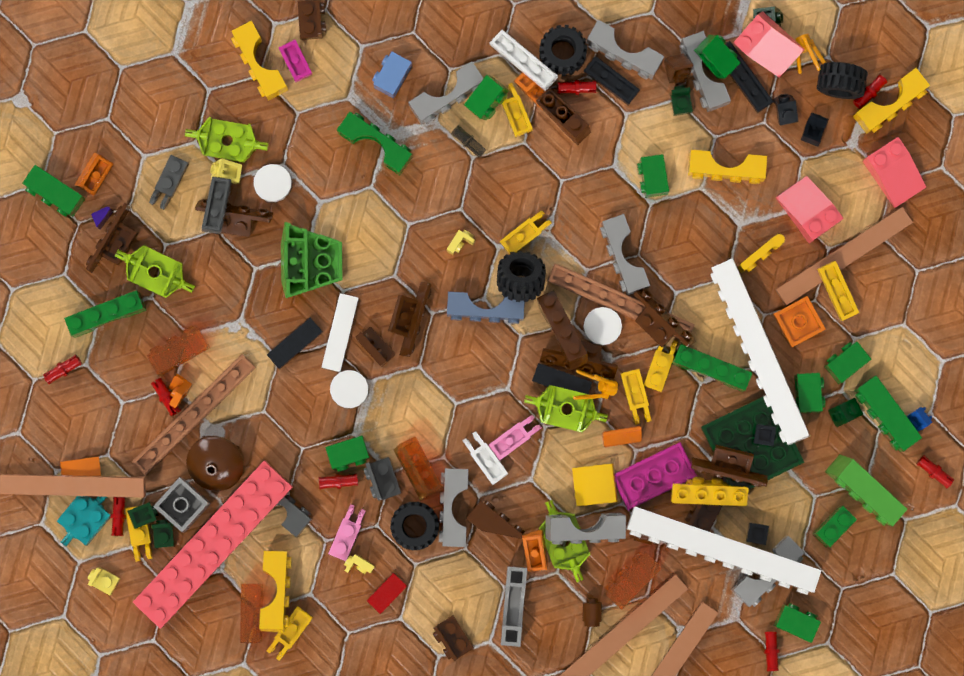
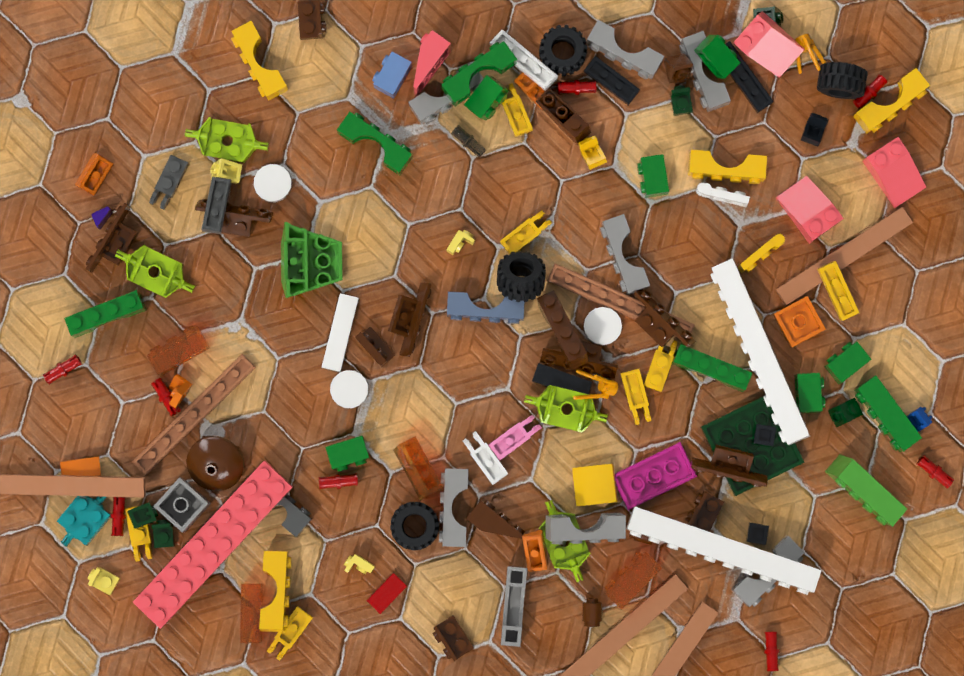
(53, 191): green brick -> none
(294, 343): black tile -> none
(295, 61): dark pink plate -> none
(346, 535): bright pink hinge -> none
(382, 479): dark grey bracket -> none
(431, 56): none -> coral slope
(498, 59): none -> green arch
(592, 152): none -> yellow bracket
(622, 436): orange slope -> none
(709, 492): yellow bracket -> none
(720, 194): none -> white hinge
(786, 109): black bracket -> none
(797, 623): green brick -> none
(834, 526): green brick -> none

